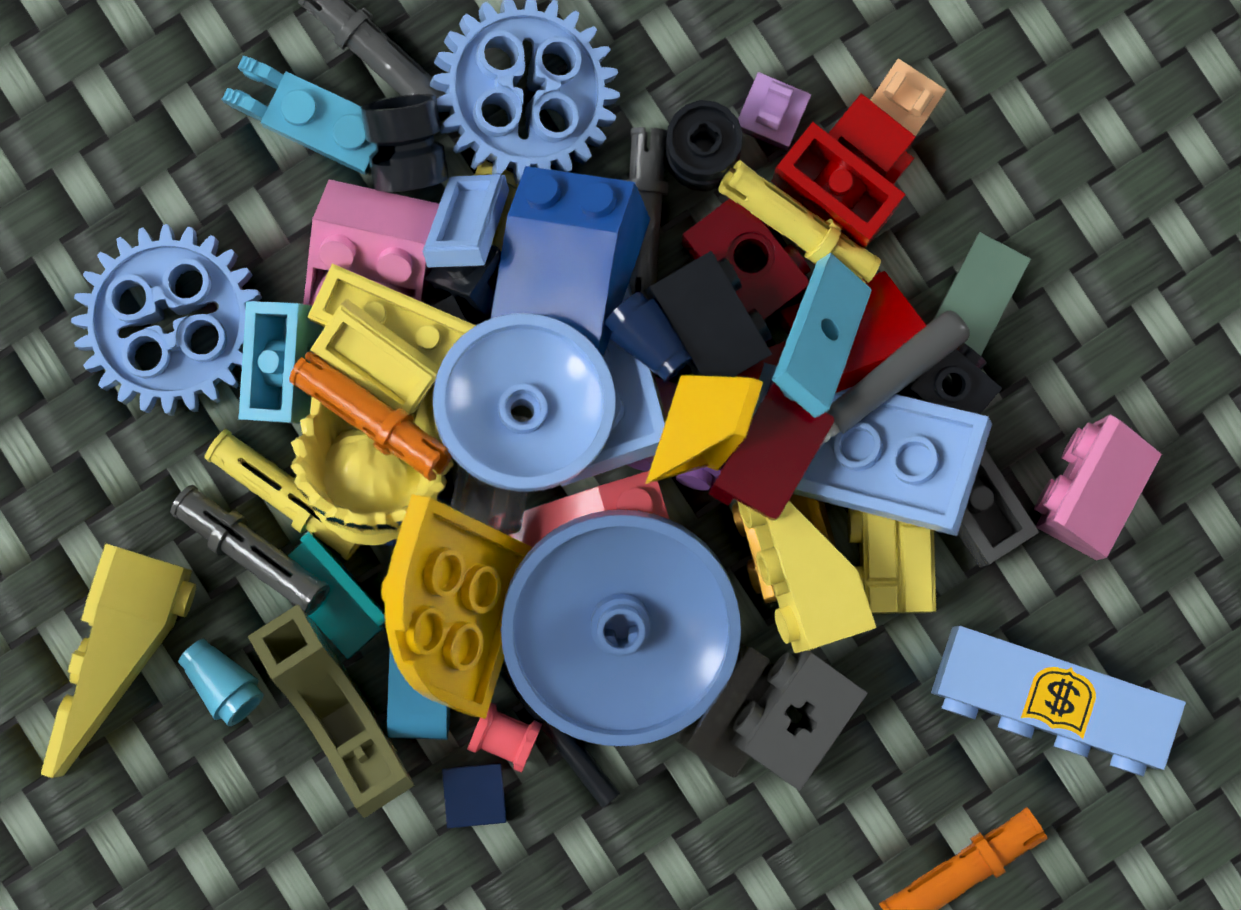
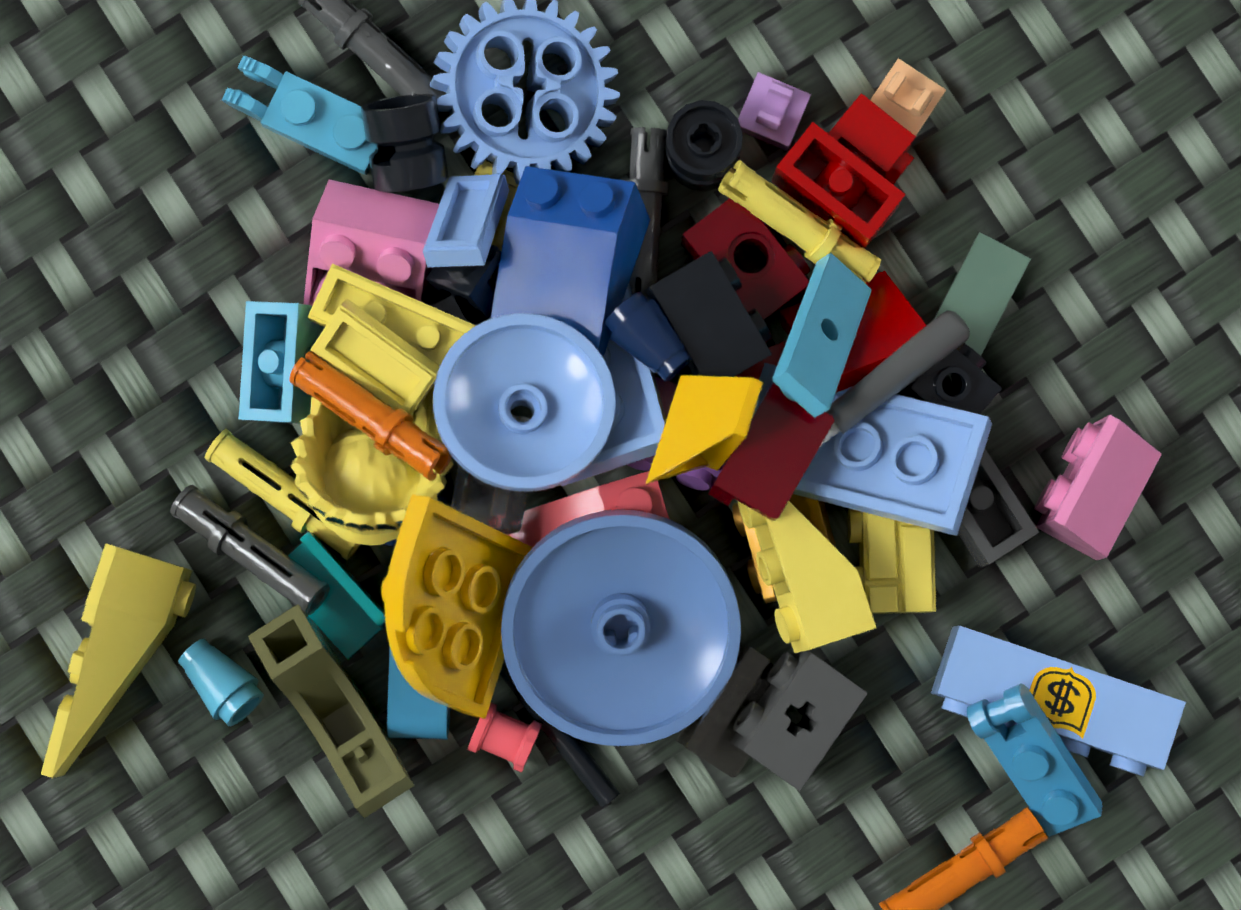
(156, 269): light blue gear -> none
(474, 795): dark blue tile -> none
(1036, 760): none -> dark azure plate

